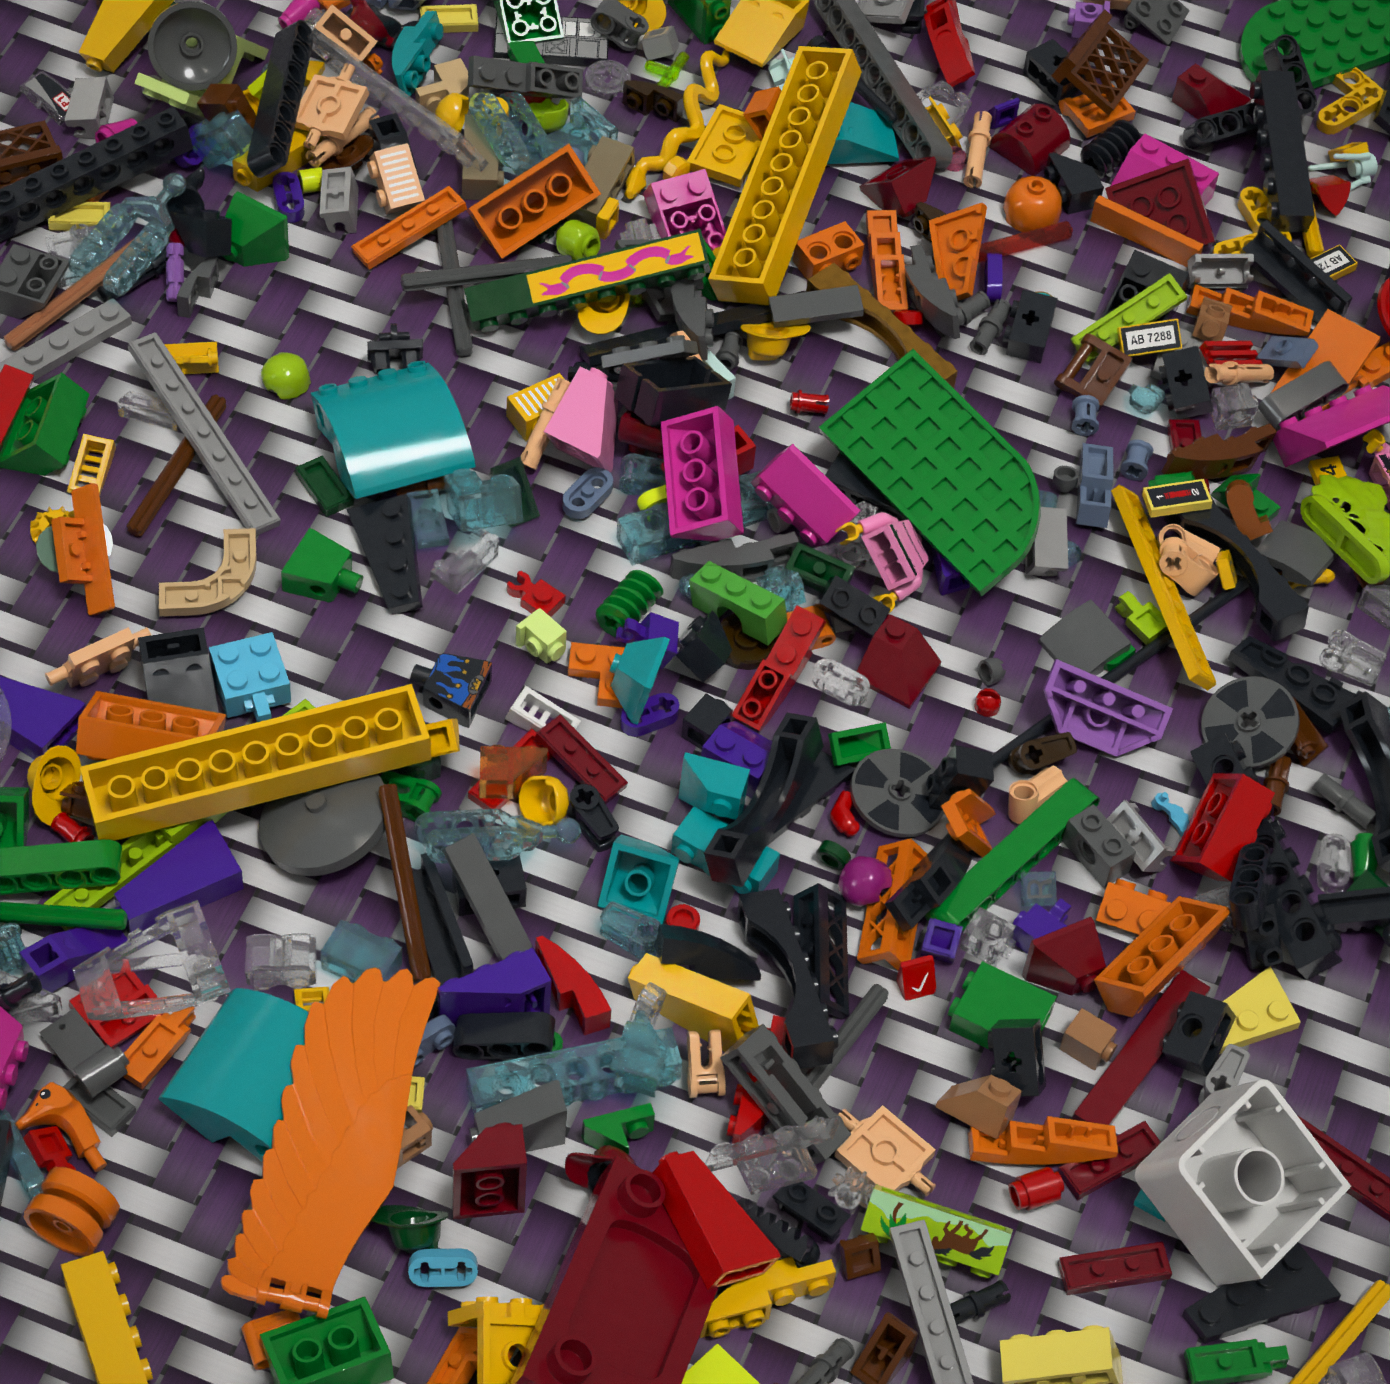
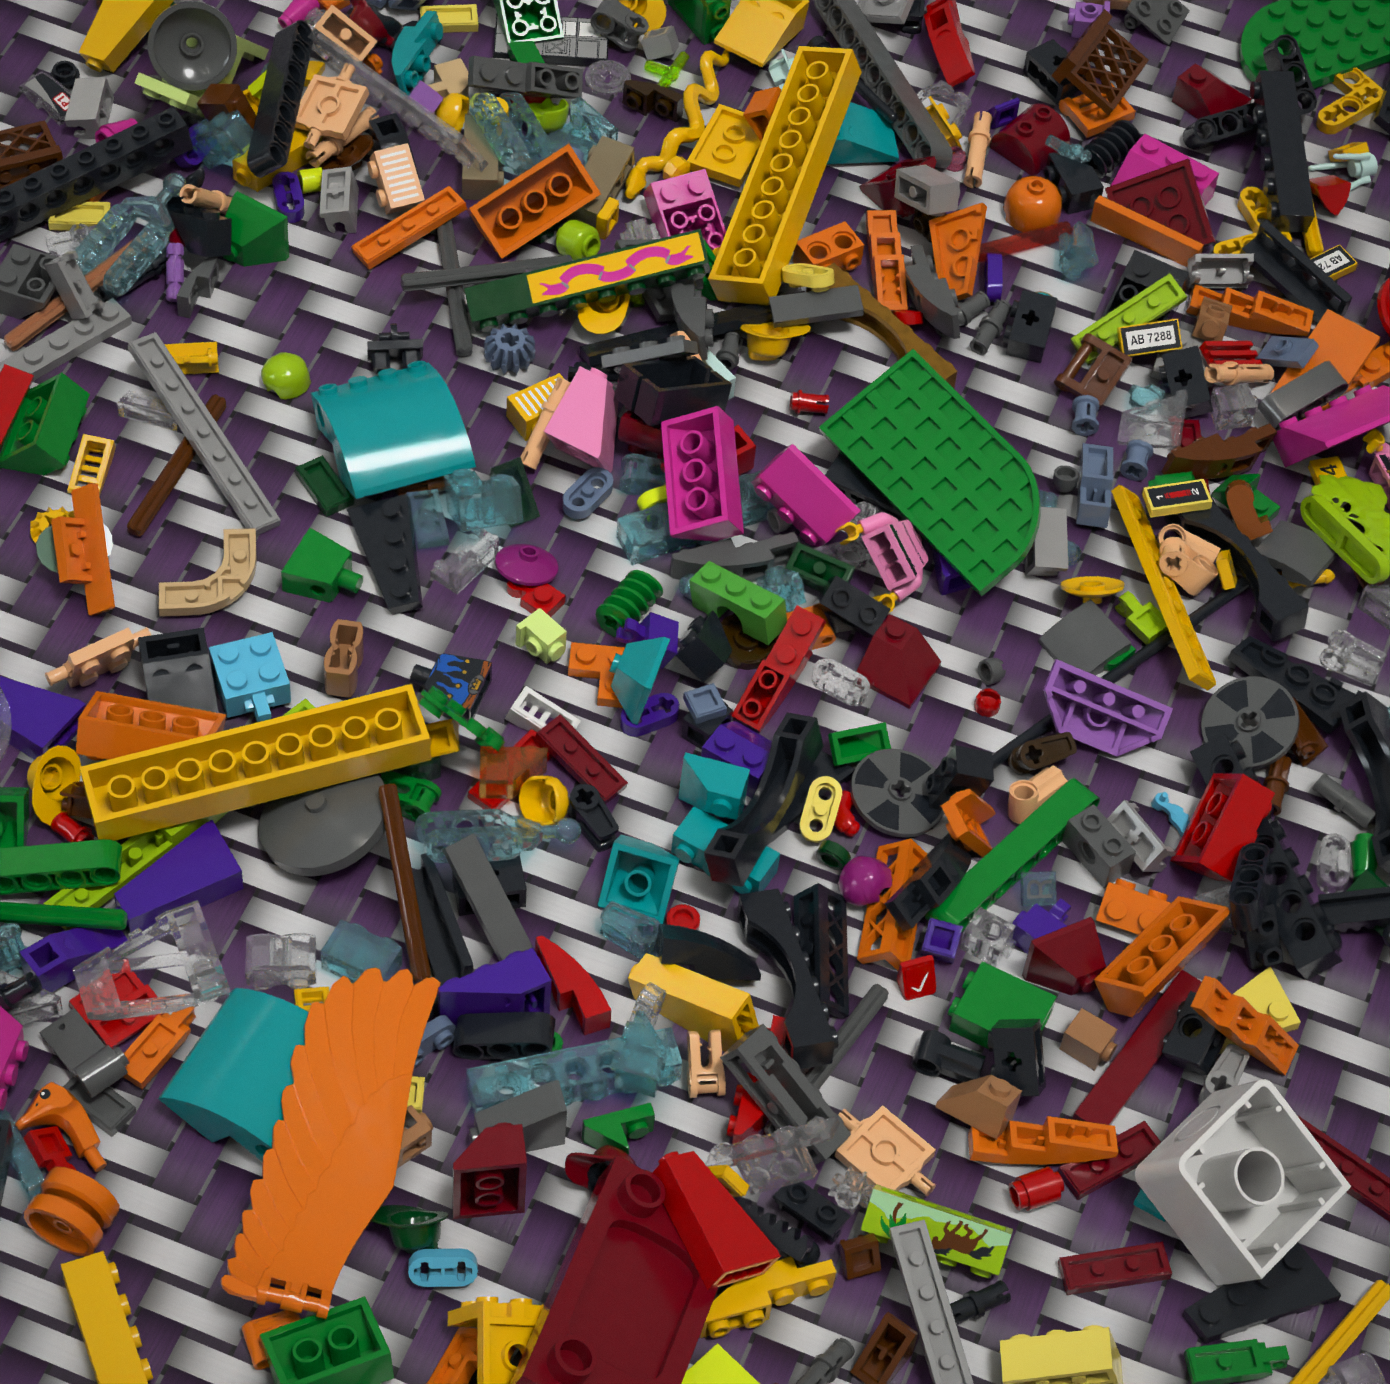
(65, 73): none -> black plate
(72, 286): none -> light grey hinge
(205, 198): none -> light nougat pin
(343, 658): none -> medium nougat brick
(426, 96): none -> medium lavender slope
(437, 703): none -> green plant
(509, 349): none -> sand blue gear
(526, 564): none -> magenta dish
(704, 703): none -> sand blue tile
(730, 1180): none -> yellow tile
(808, 275): none -> light yellow plate
(820, 810): none -> light yellow plate
(927, 190): none -> light grey brick
(938, 1055): none -> black piece
(1072, 151): none -> clear light blue piece
(1077, 251): none -> clear light blue piece
(1092, 587): none -> yellow dish
(1155, 422): none -> clear wing
(1244, 1025): none -> orange slope

